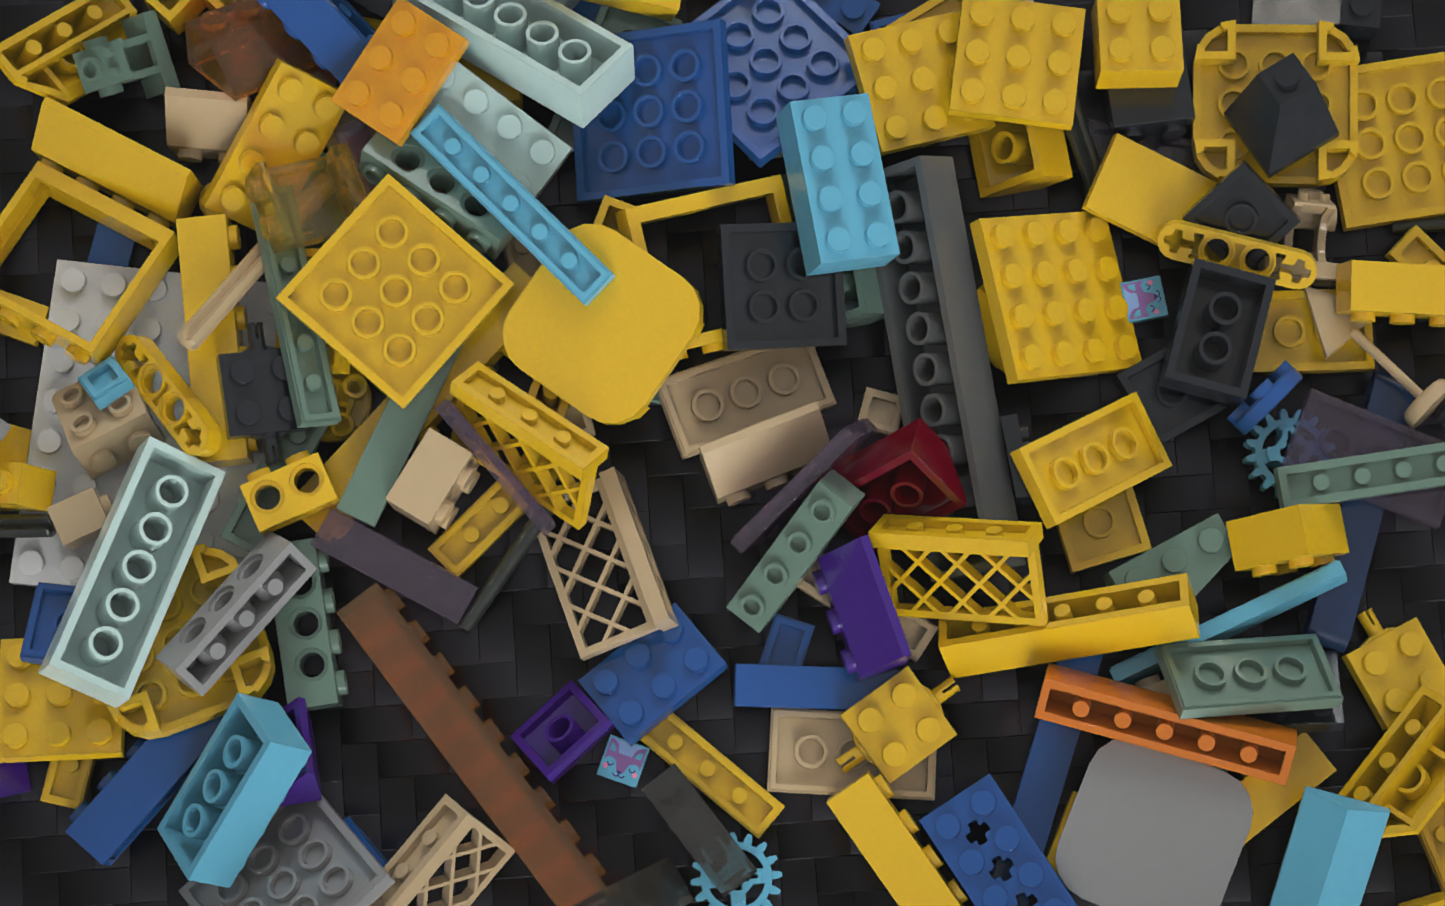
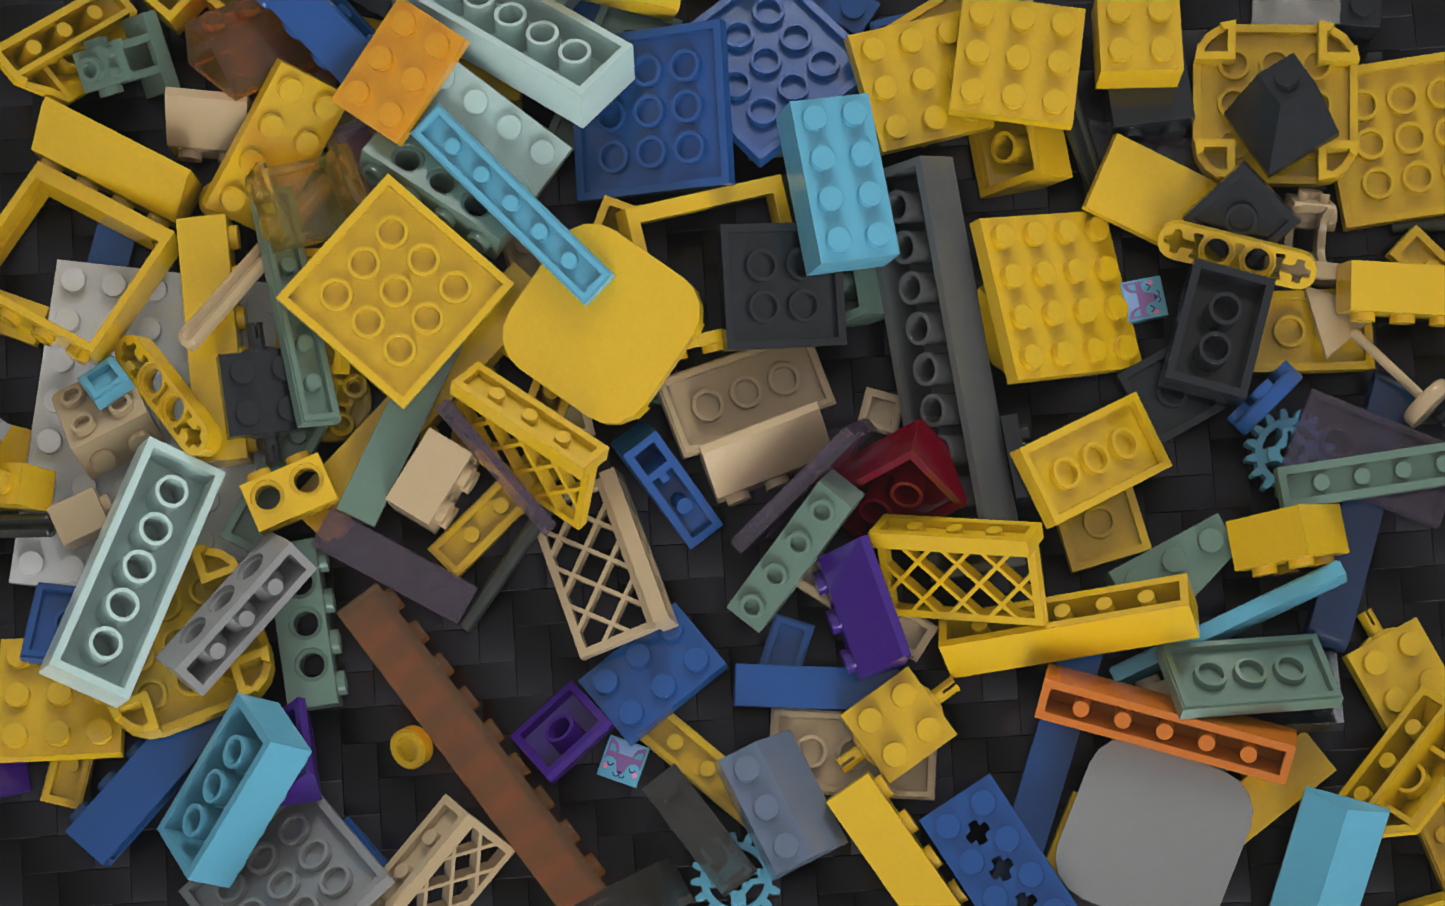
(411, 747): none -> yellow tile
(666, 483): none -> blue slope
(780, 803): none -> sand blue slope

